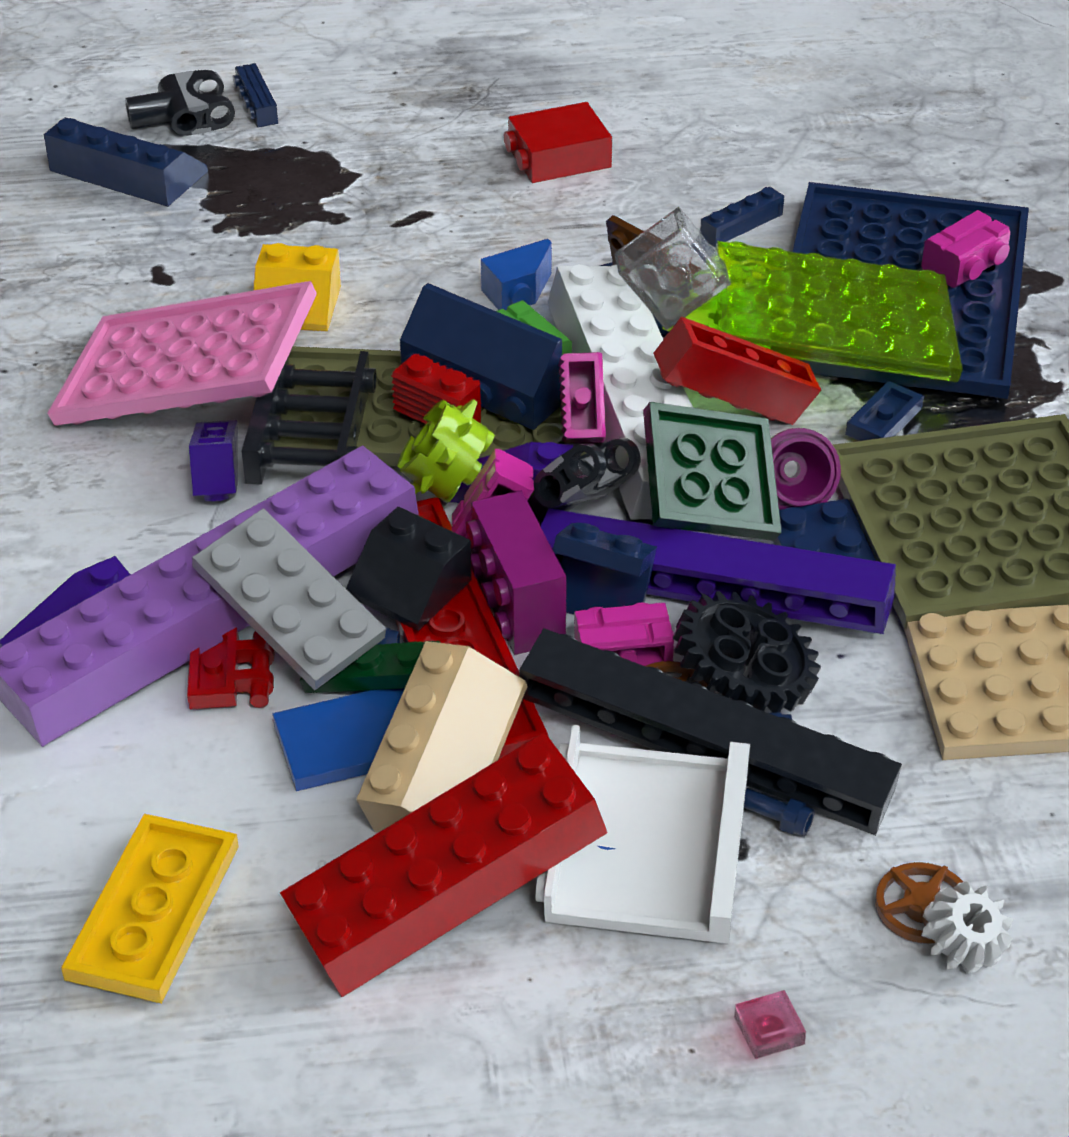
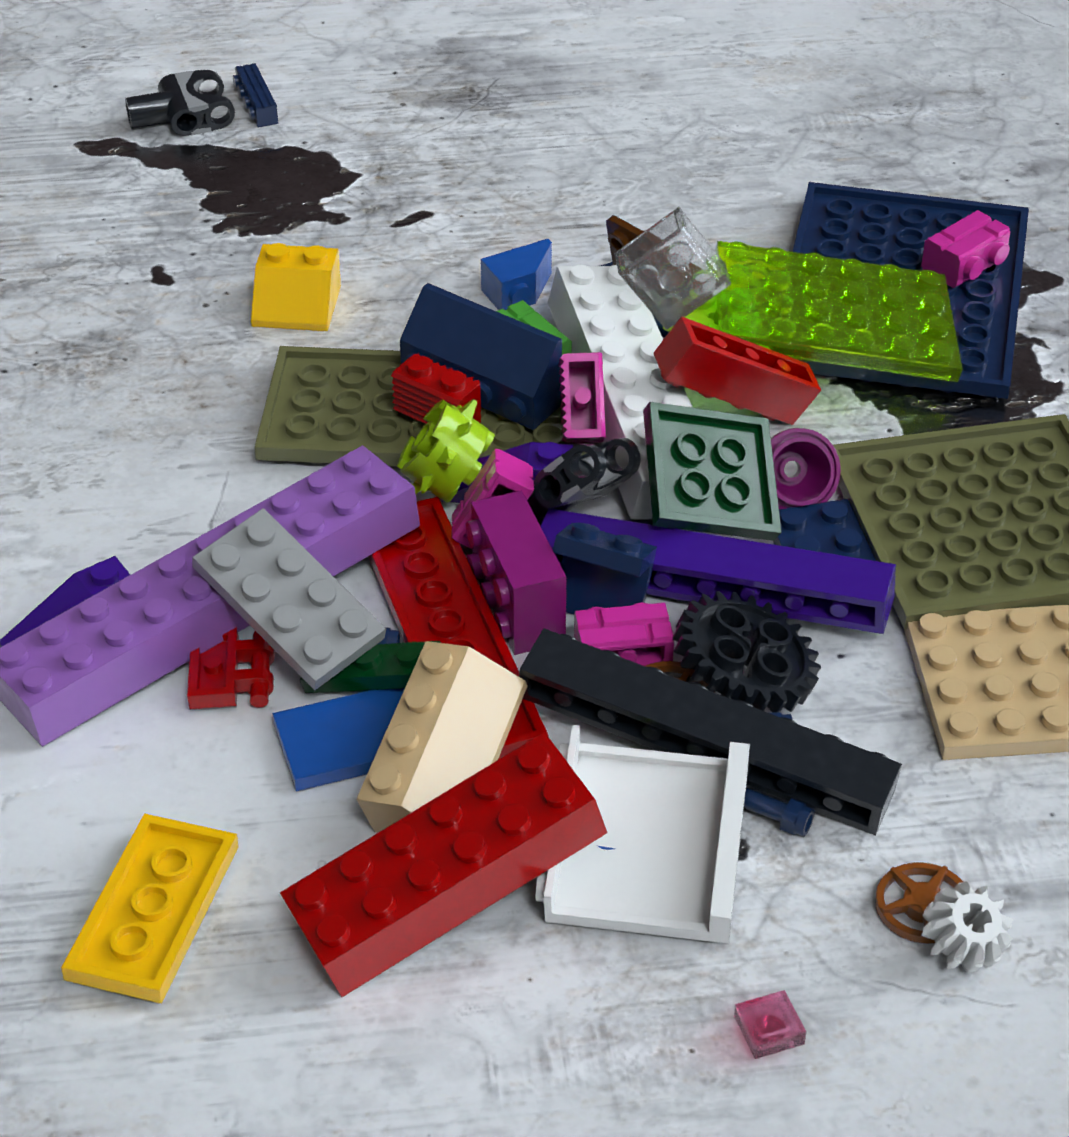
(120, 162): dark blue slope -> none
(184, 354): bright pink plate -> none
(214, 459): dark purple slope -> none
(268, 426): black fence -> none
(410, 568): black slope -> none
(559, 142): red brick -> none
(742, 216): dark blue piece -> none
(884, 413): dark blue plate -> none

